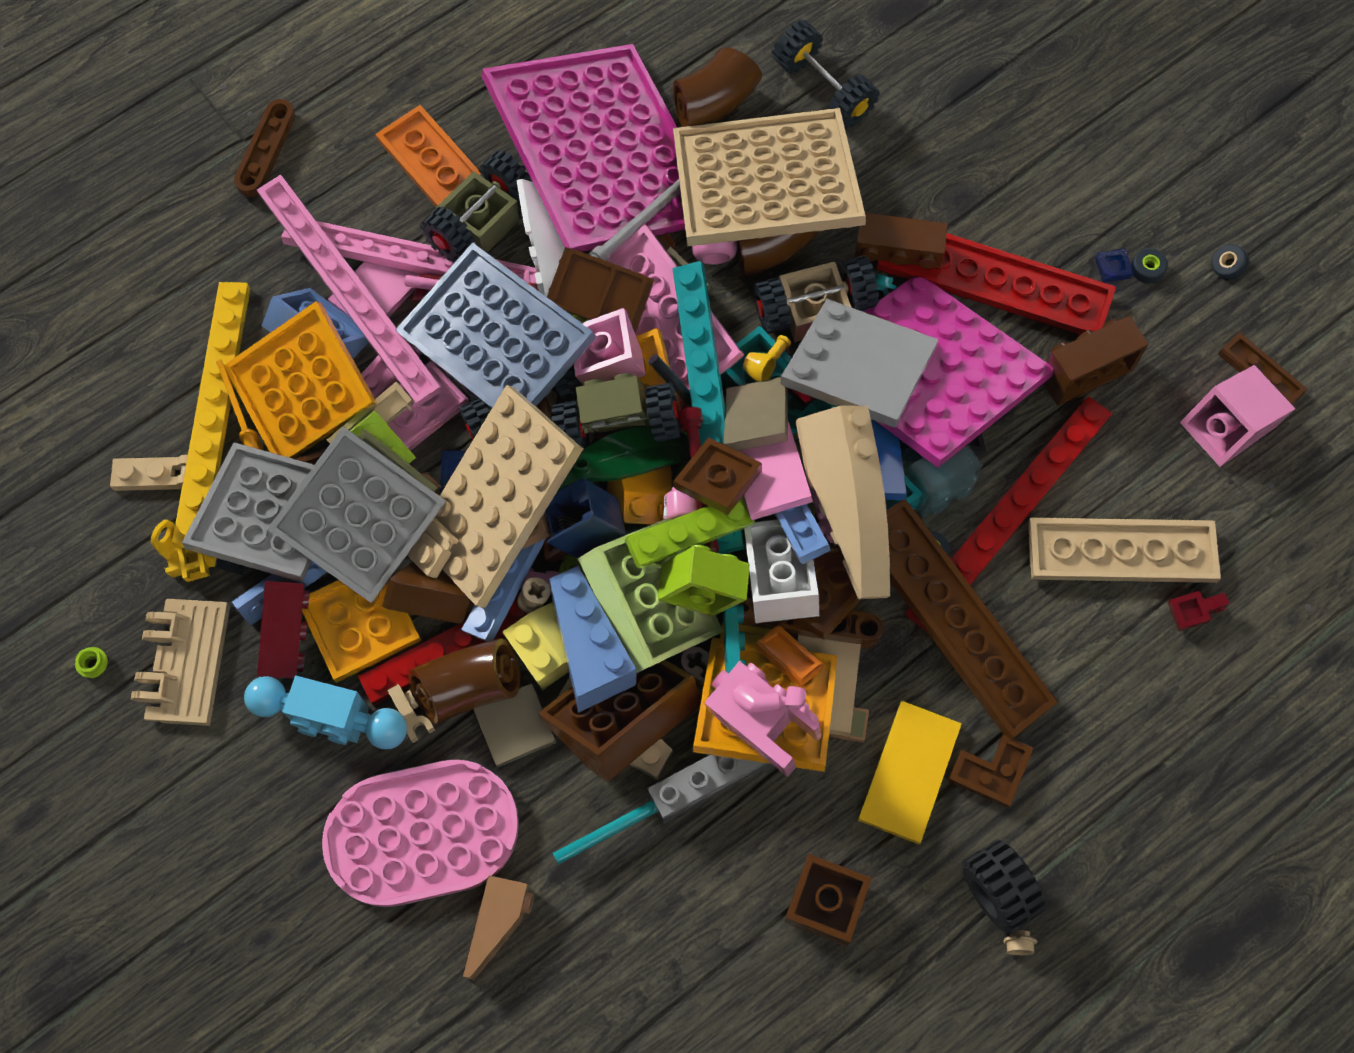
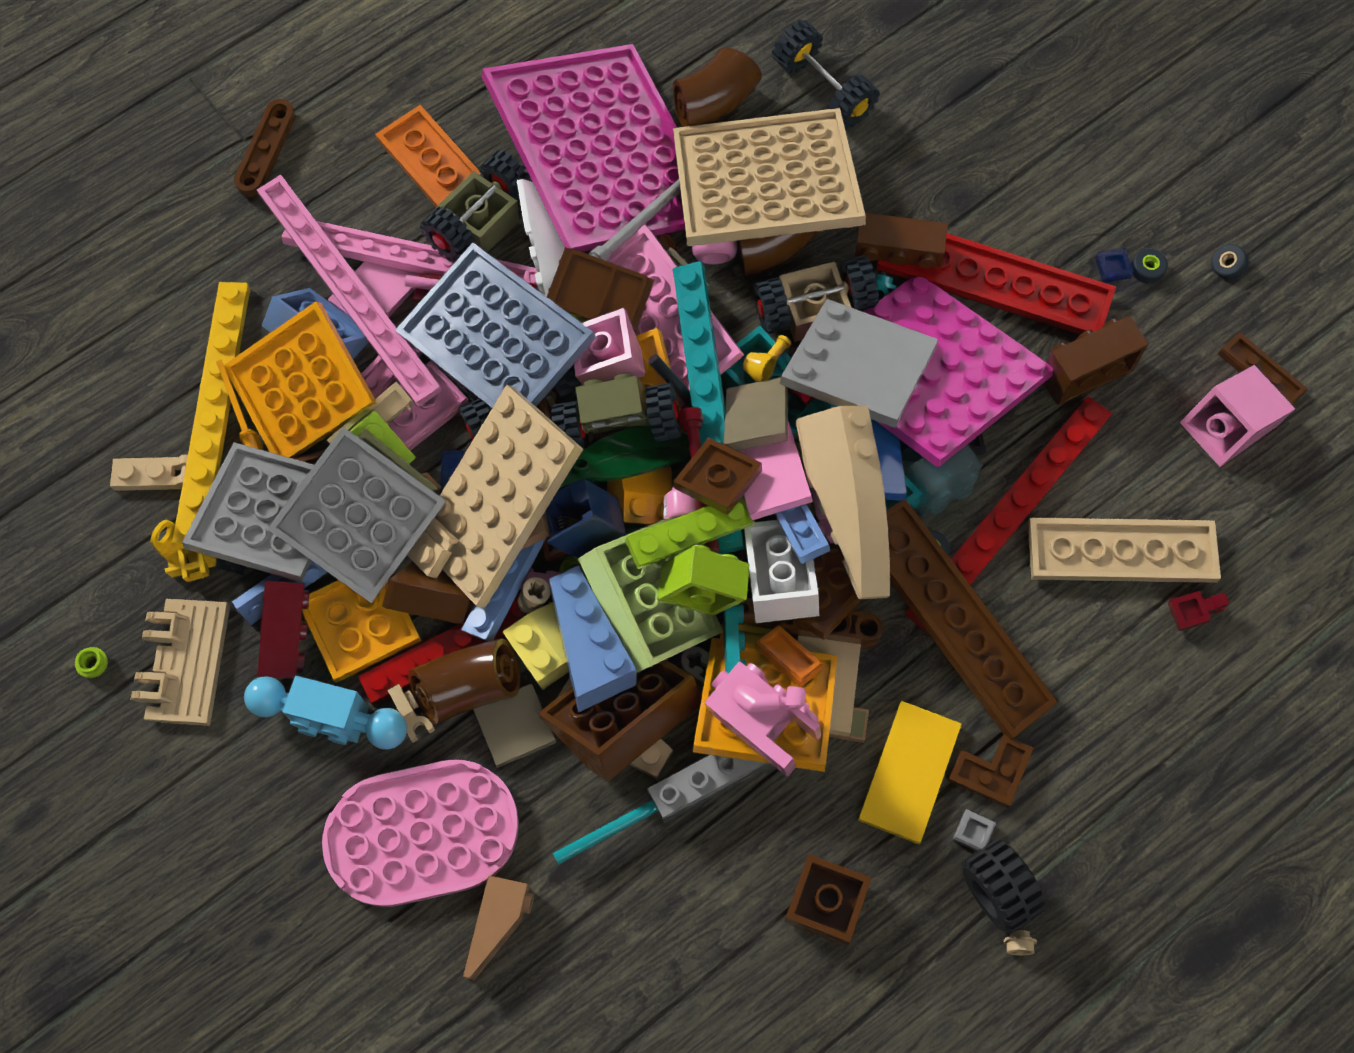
(974, 831): none -> light grey tile

